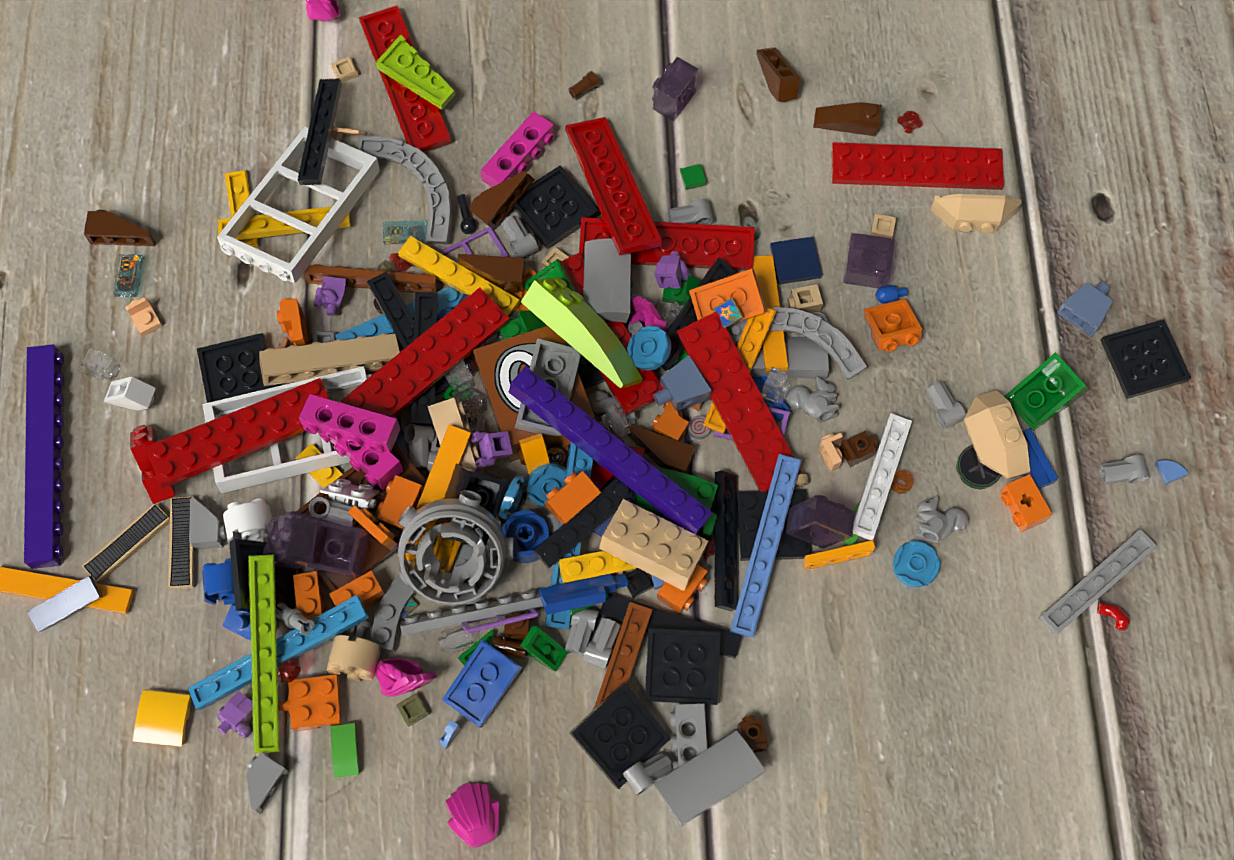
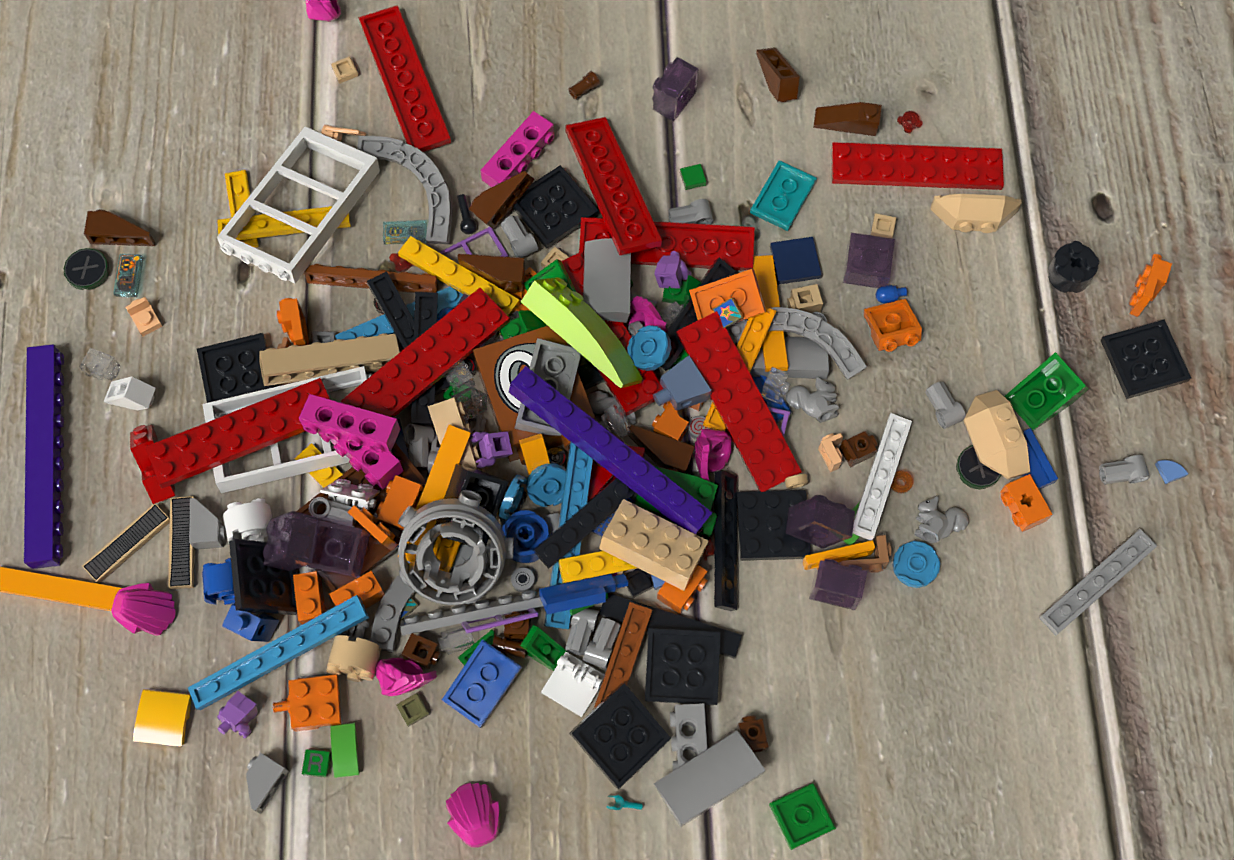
(64, 603): tile -> none
(86, 269): none -> black tile
(143, 609): none -> dark pink hair
(263, 654): lime tile -> none
(289, 670): clear red plate -> none
(294, 619): light grey pin -> none
(316, 763): none -> green tile
(319, 132): black plate -> none
(330, 294): medium lavender piece -> none
(409, 69): lime wing -> none
(416, 645): none -> reddish brown brick
(451, 731): medium blue tile -> none
(522, 579): none -> light grey tile
(572, 497): orange brick -> none
(573, 684): none -> white hinge
(621, 803): none -> teal hand
(644, 775): light grey piece -> none
(712, 451): none -> dark pink hair
(766, 546): medium blue tile -> none
(783, 195): none -> teal tile
(802, 816): none -> green tile
(838, 584): none -> clear purple brick
(881, 553): none -> medium nougat bracket
(1073, 267): none -> black brick
(1087, 307): sand blue torso -> none
(1117, 613): red arm -> none
(1149, 283): none -> orange plate

